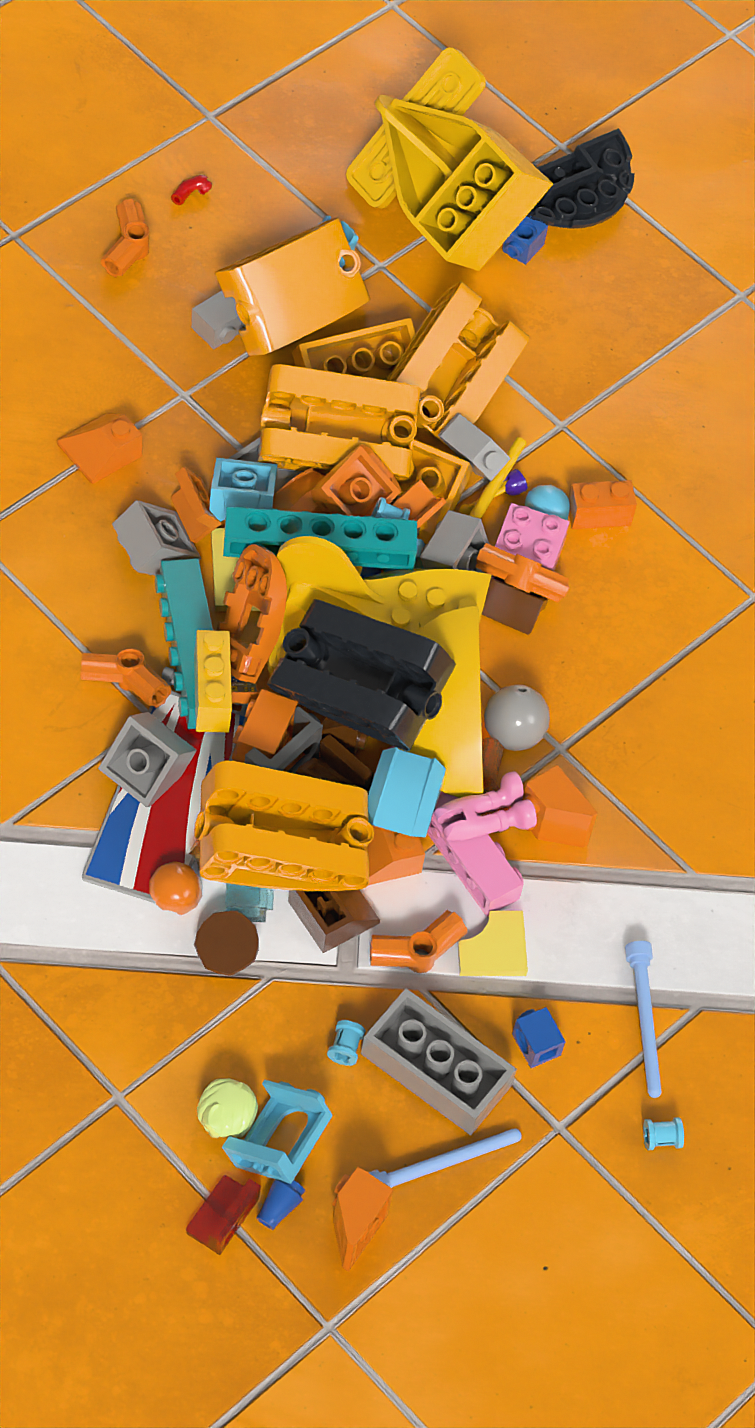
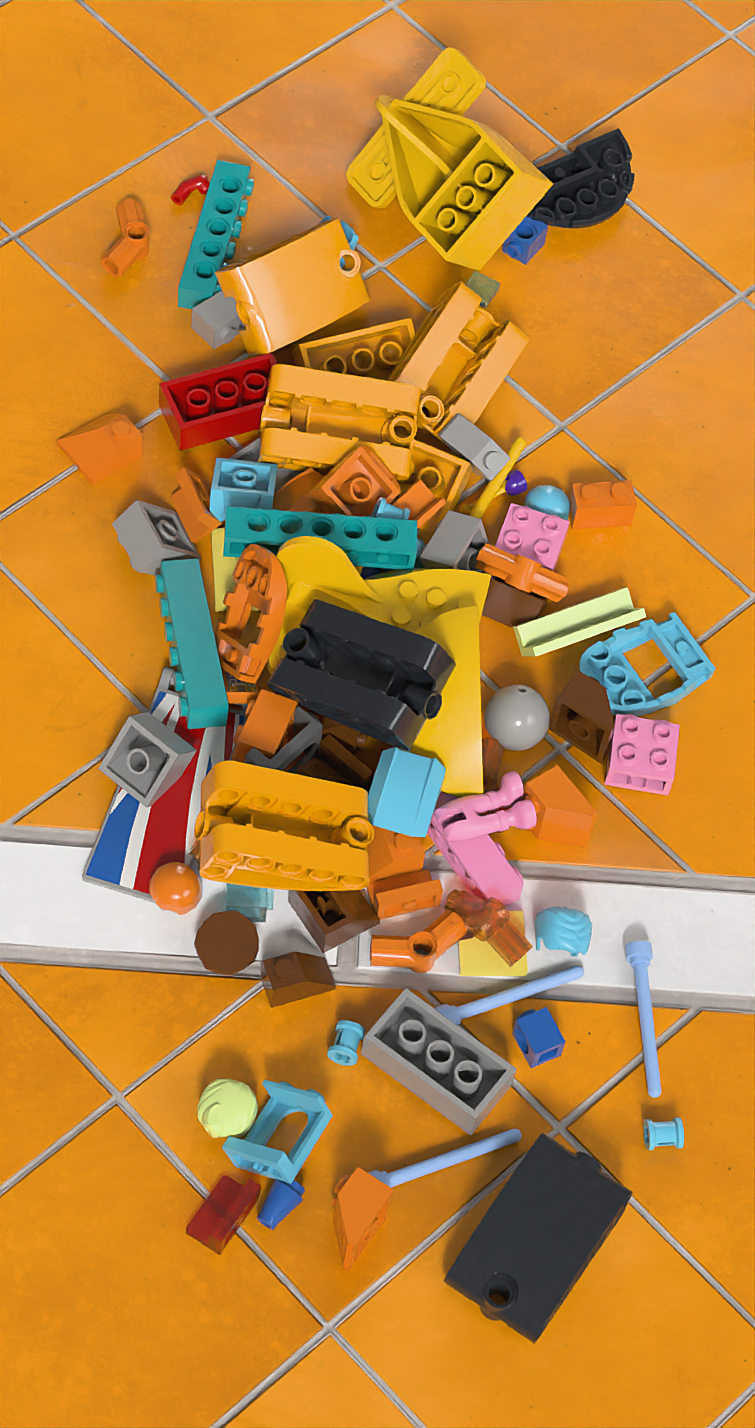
(129, 671): orange piece -> none
(212, 681): yellow brick -> none
(215, 232): none -> teal brick
(216, 401): none -> red brick
(295, 977): none -> reddish brown slope
(404, 894): none -> orange panel
(484, 287): none -> clear light blue tile
(489, 923): none -> clear orange piece
(510, 995): none -> light blue piece
(538, 1236): none -> black panel
(563, 930): none -> medium azure hair
(576, 623): none -> yellowish green fence
(584, 716): none -> reddish brown slope
(623, 685): none -> medium azure slope
(642, 754): none -> bright pink brick

